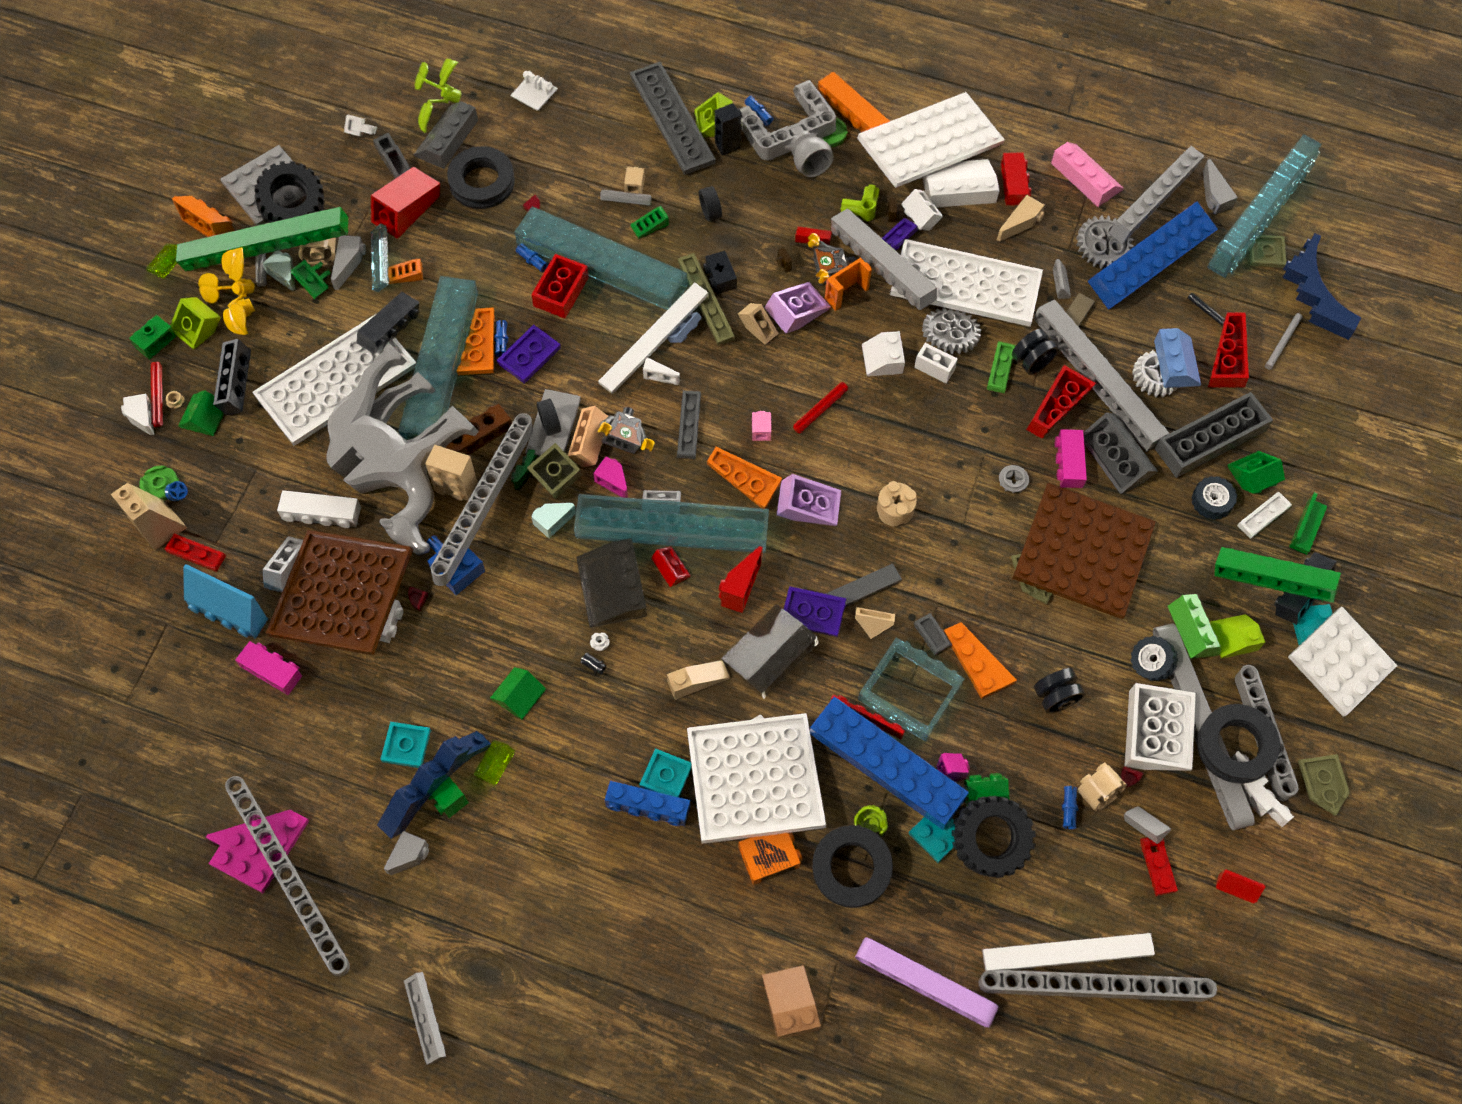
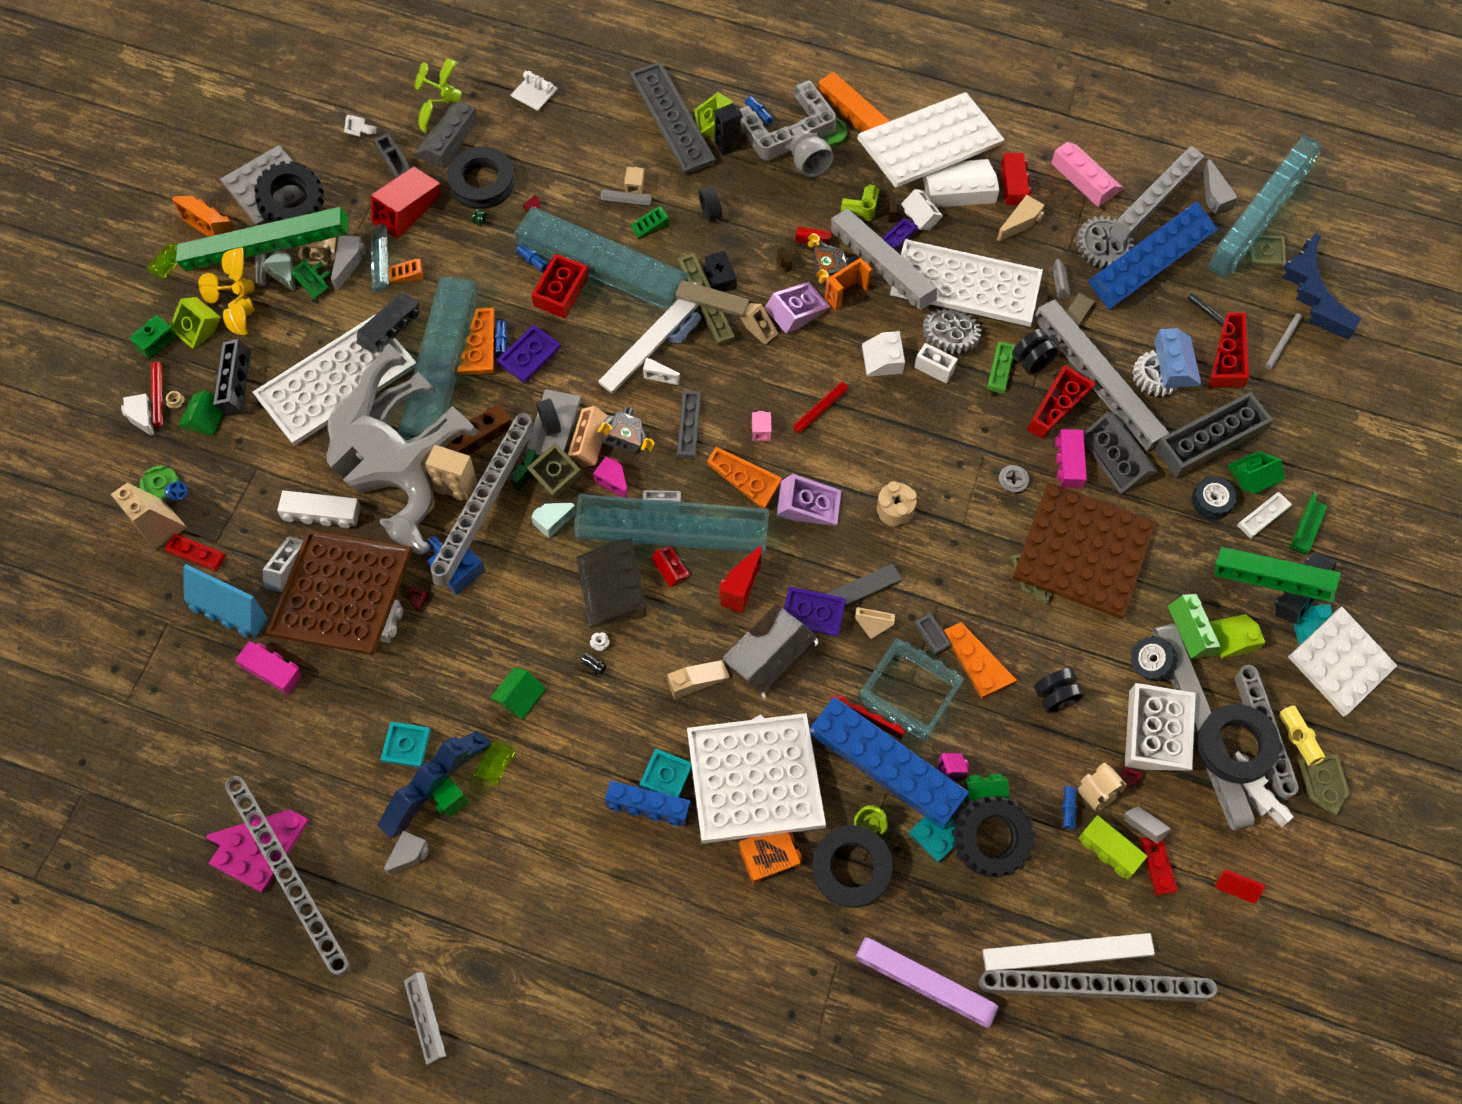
(479, 217): none -> dark green bush
(712, 298): none -> dark tan tile
(791, 1002): medium nougat slope -> none
(1112, 847): none -> lime brick
(1307, 745): none -> light yellow piece

